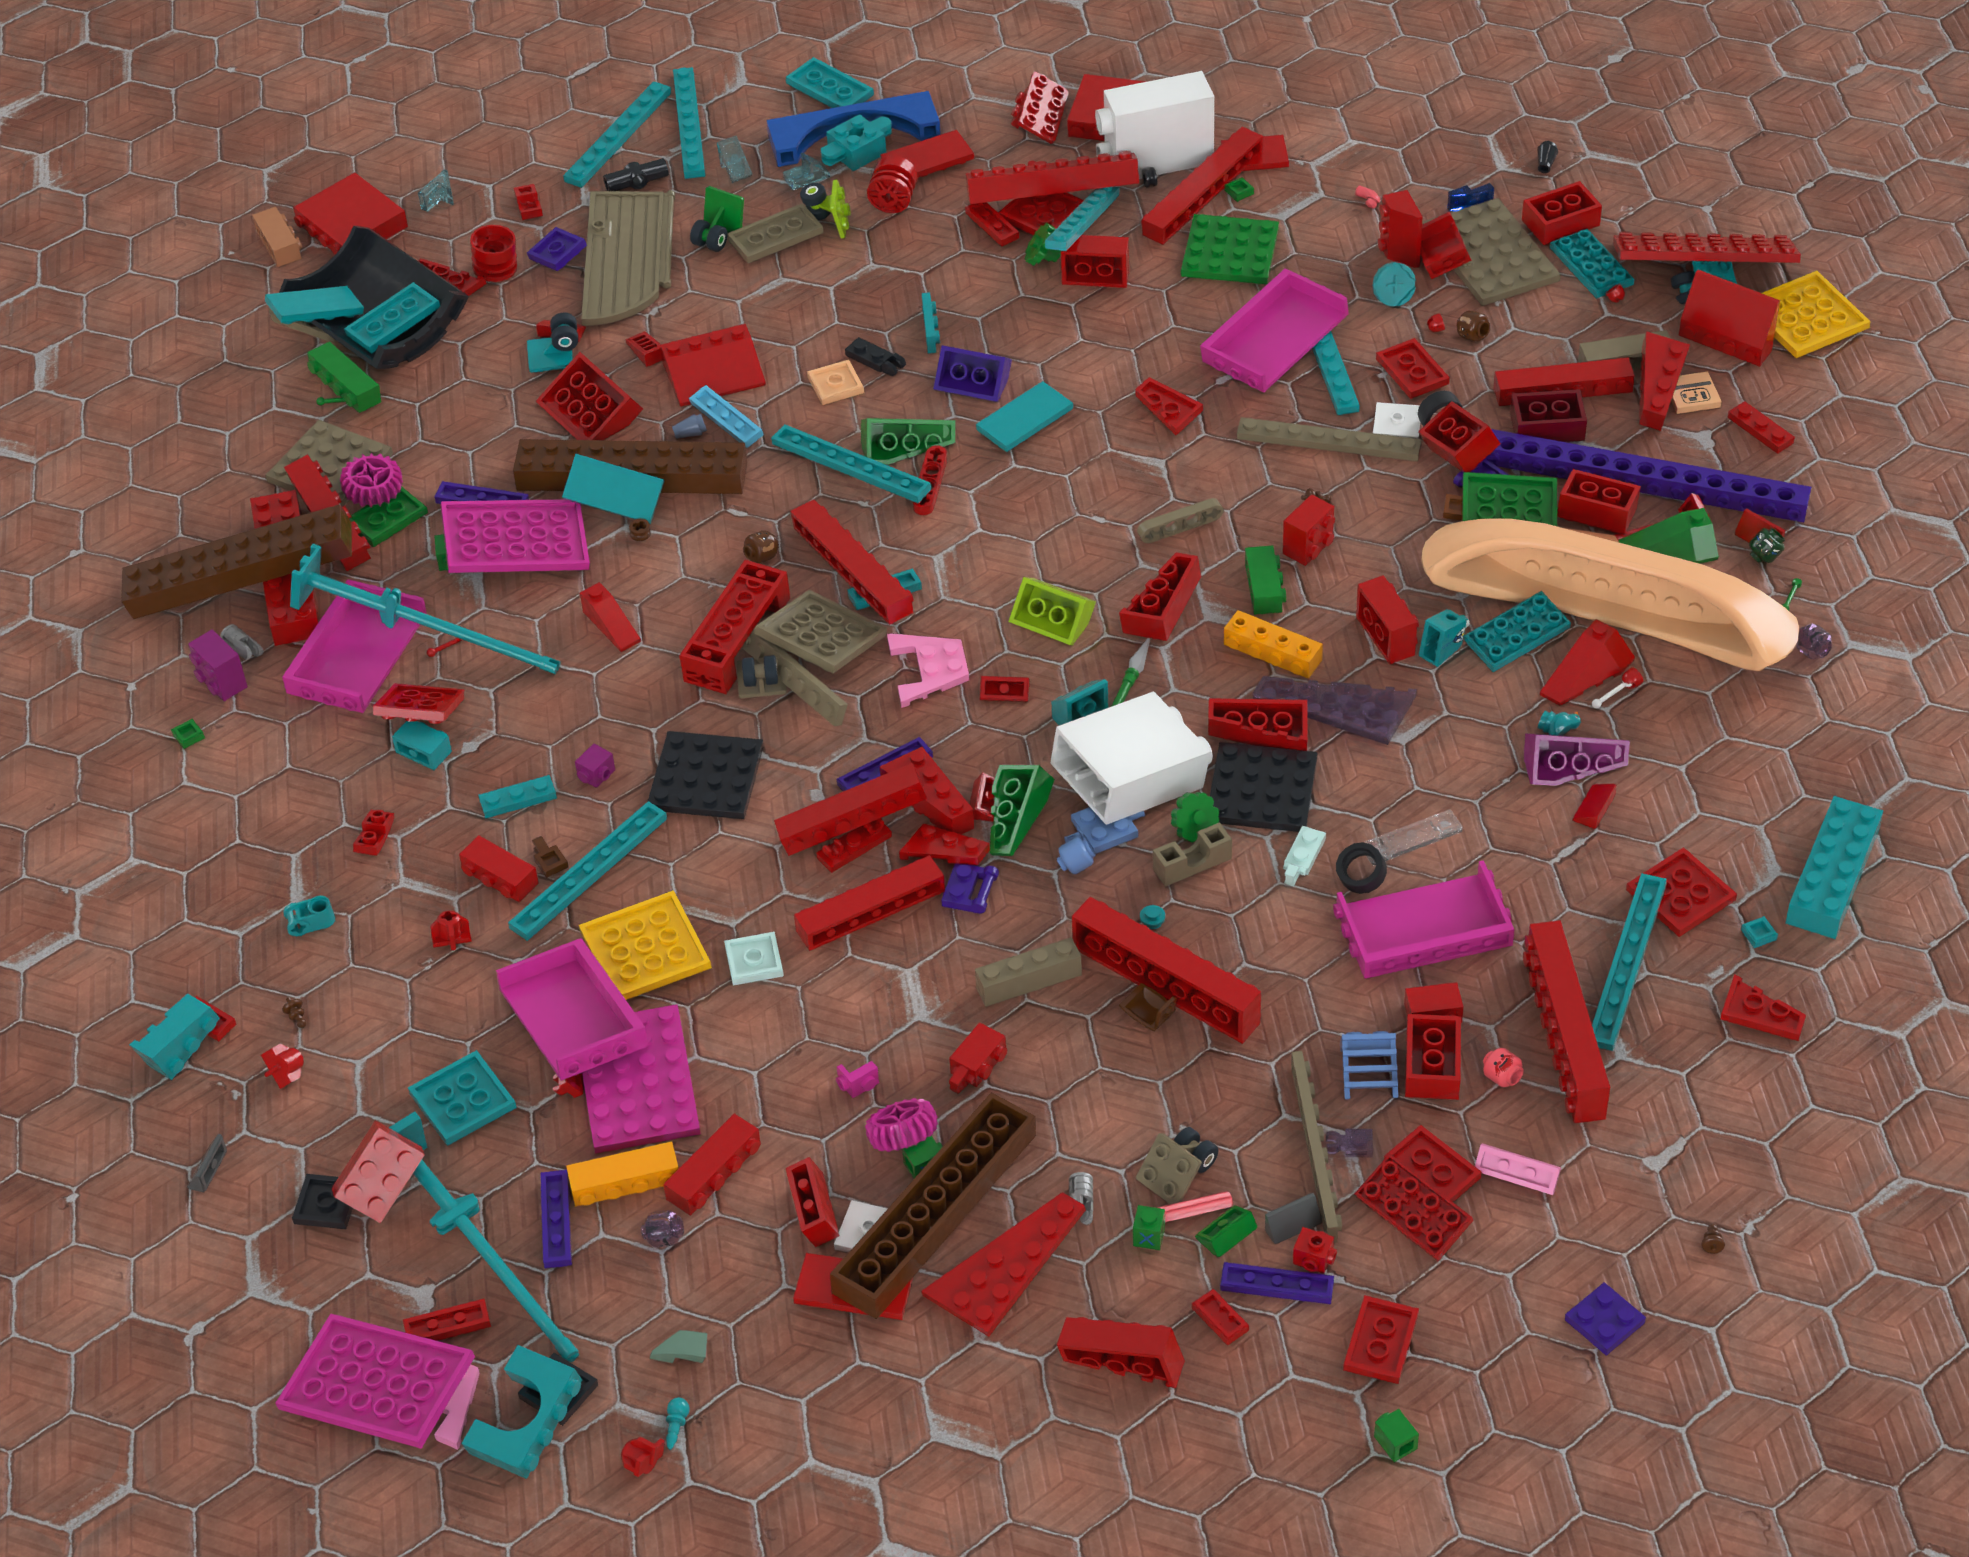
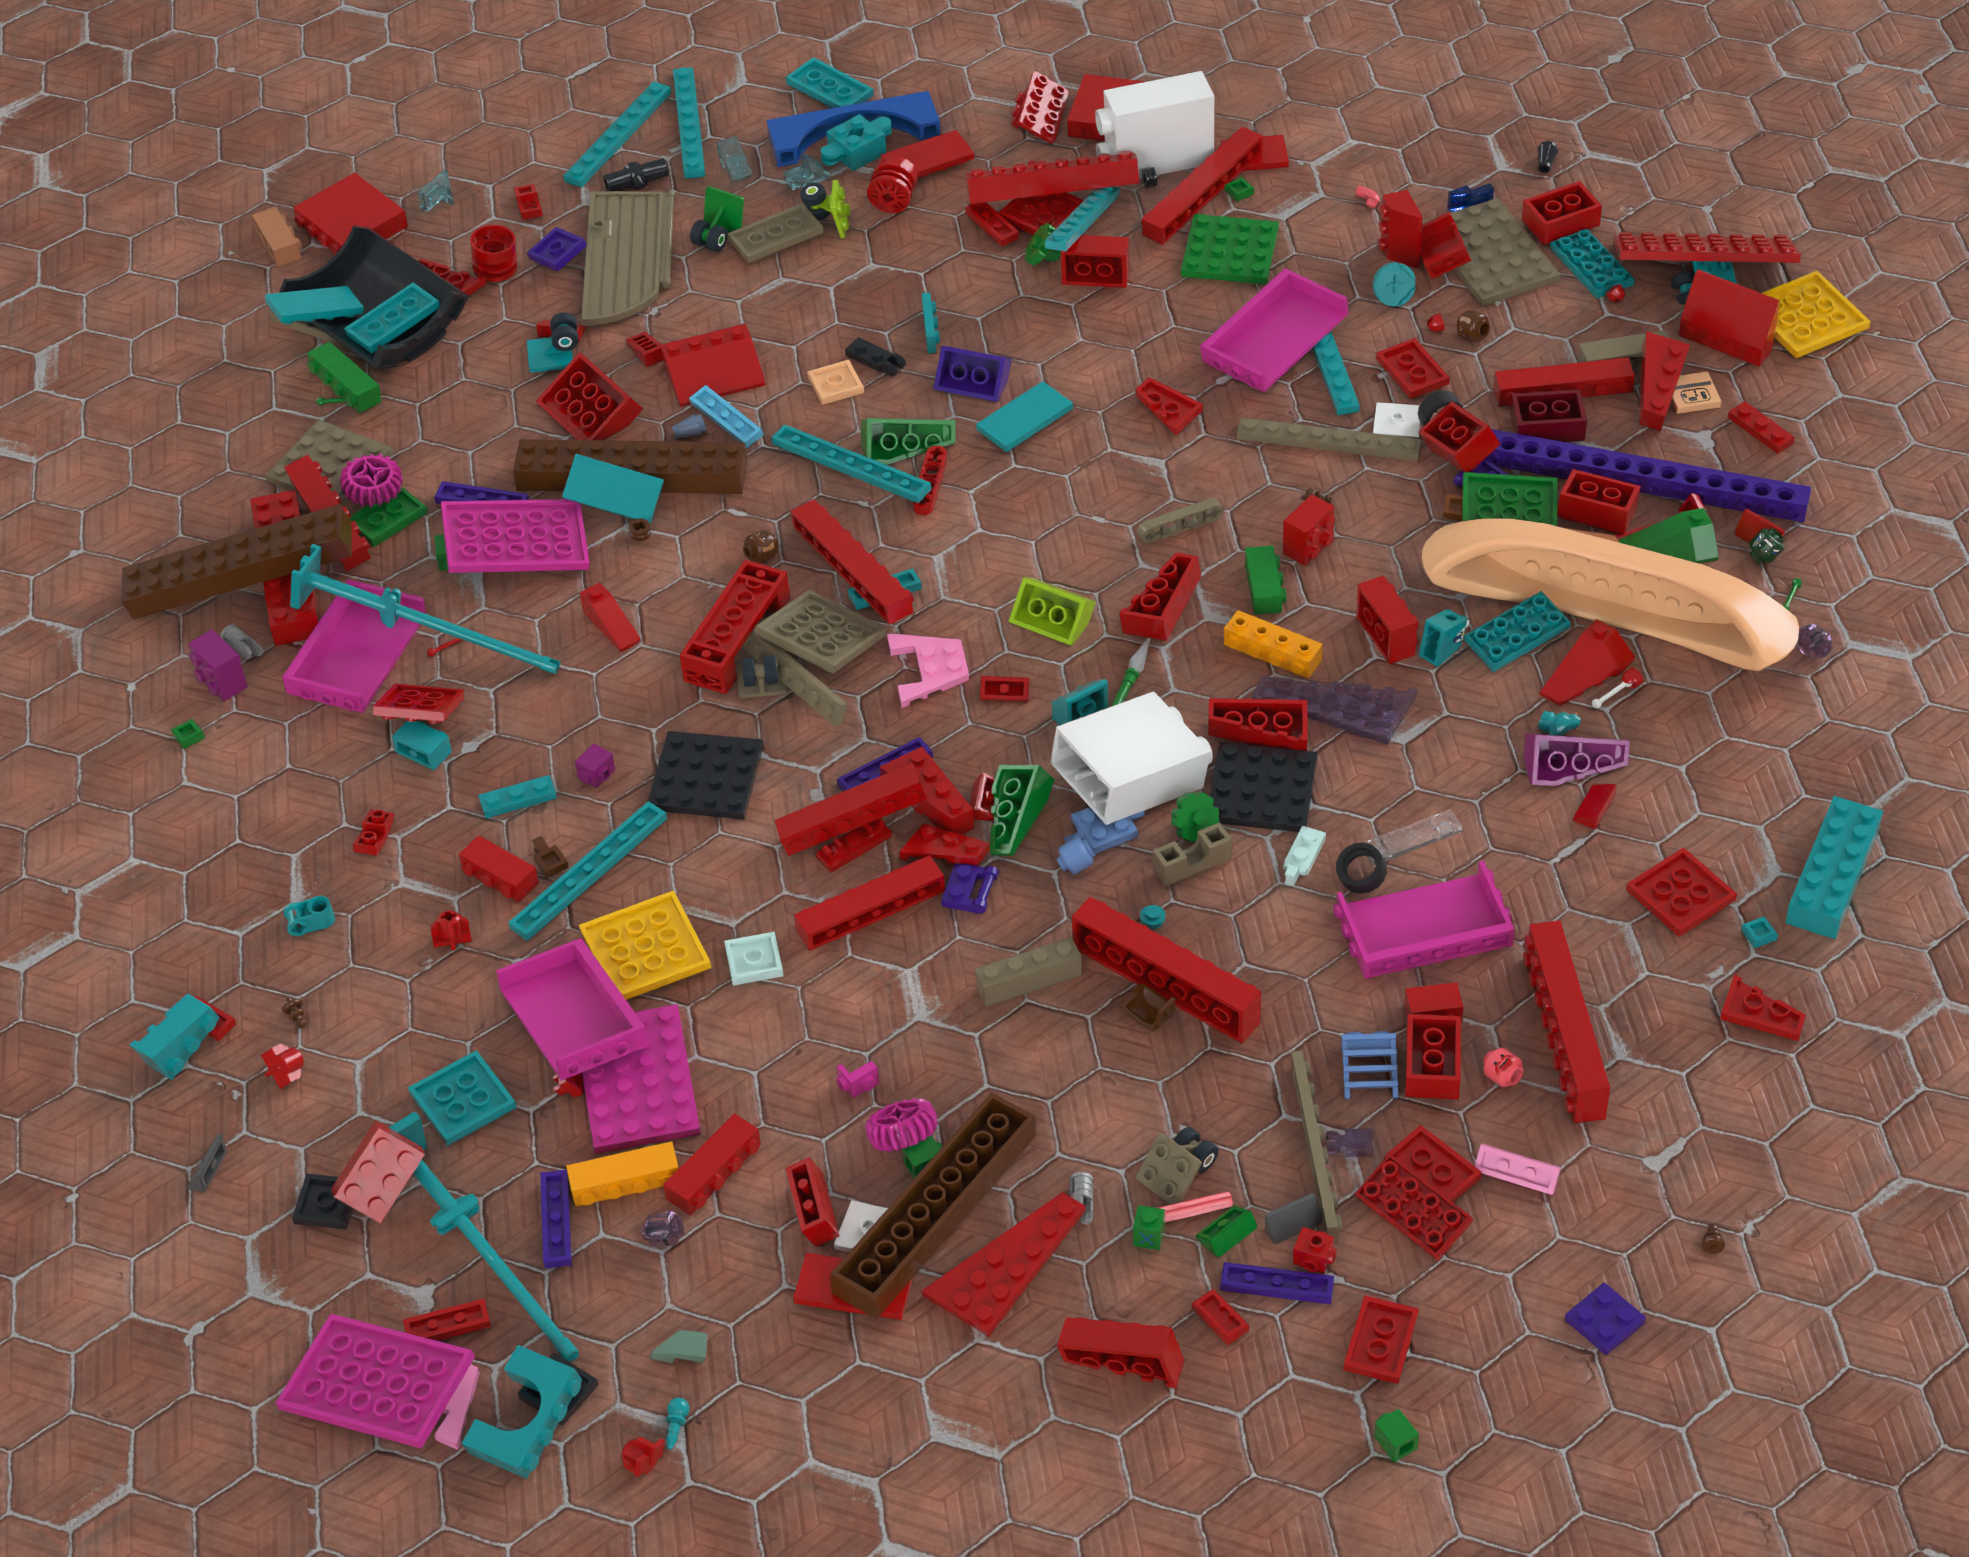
(976, 1057): red hinge -> none
(1627, 960): teal plate -> none

